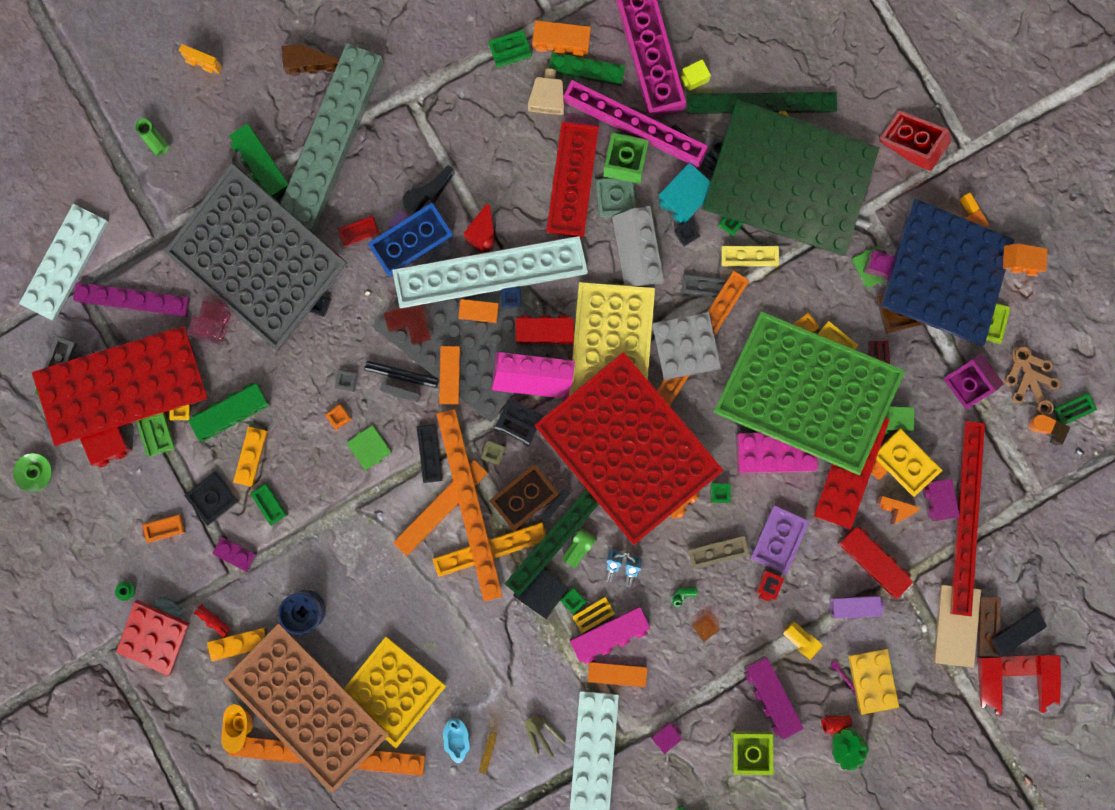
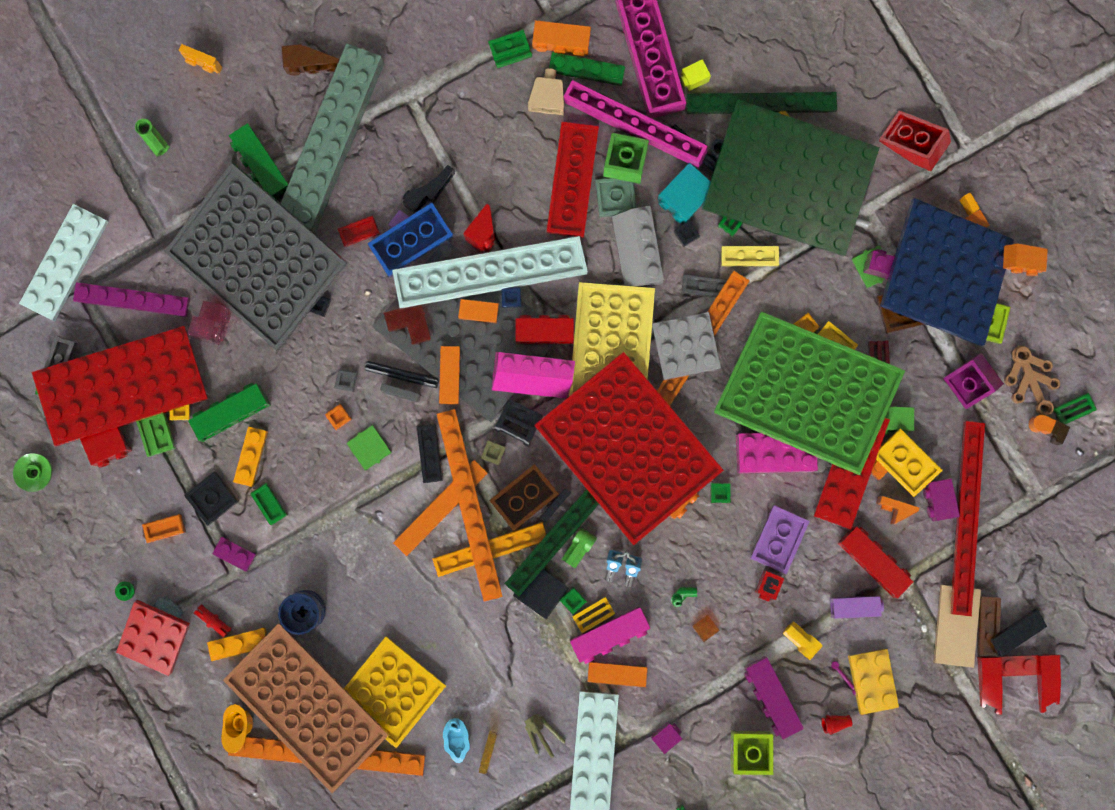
(718, 552): dark tan plate -> none
(849, 749): green plant -> none

